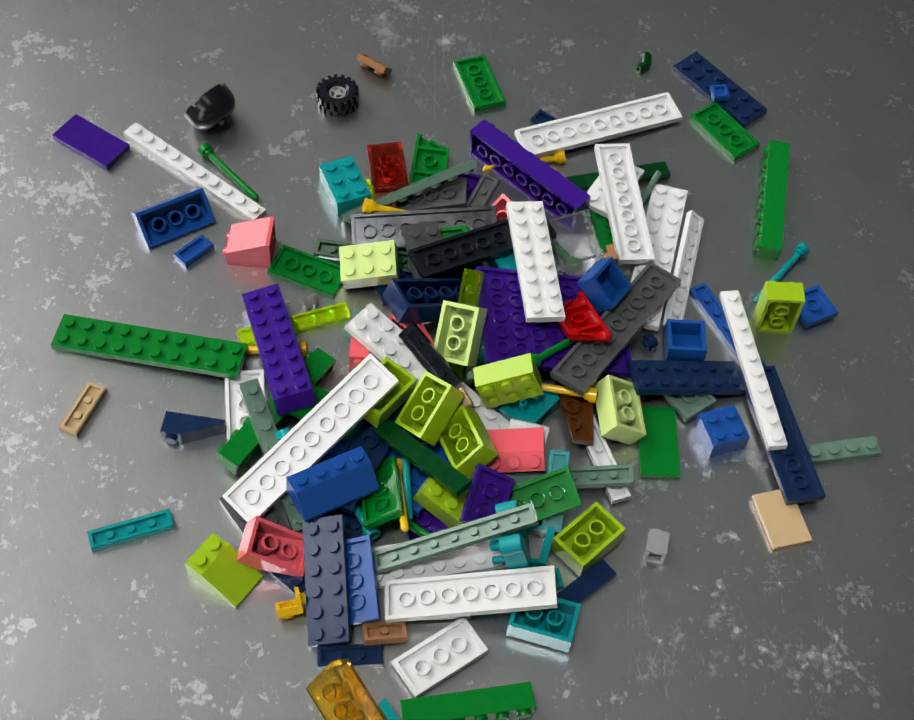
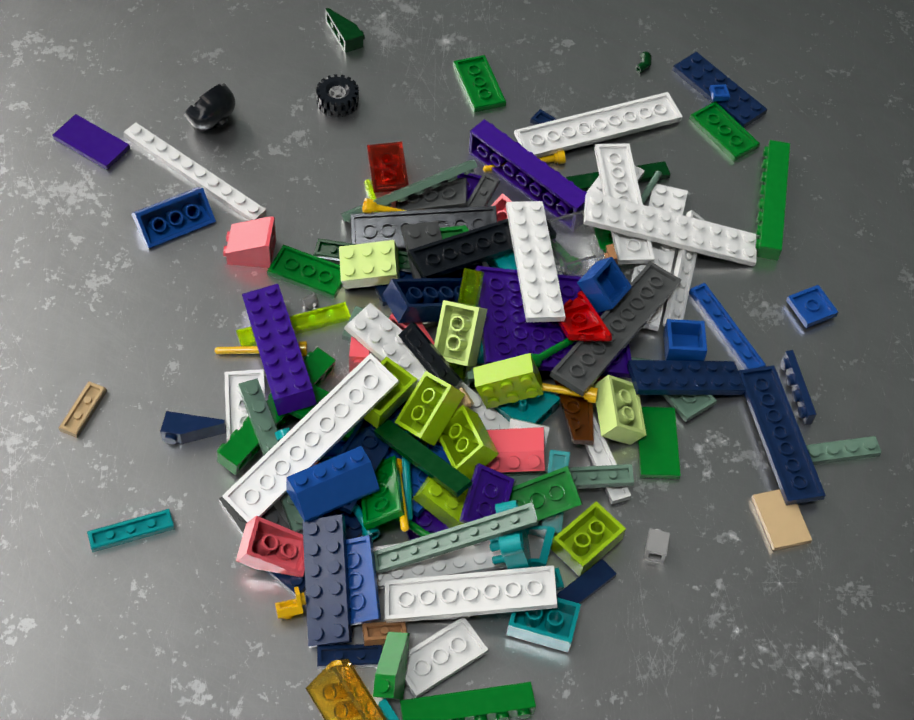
(150, 346): green plate -> none
(193, 251): blue tile -> none
(207, 152): green piece -> none
(217, 569): lime slope -> none
(343, 184): teal brick -> none
(345, 31): none -> dark green slope
(368, 62): medium nougat plate -> none
(391, 669): none -> green slope
(427, 159): green wing -> none
(649, 341): dark blue plate -> none
(669, 228): none -> white plate
(721, 431): blue piece -> none
(753, 371): white plate -> none
(778, 307): lime brick -> none
(799, 390): none -> dark blue plate
(800, 251): teal piece -> none

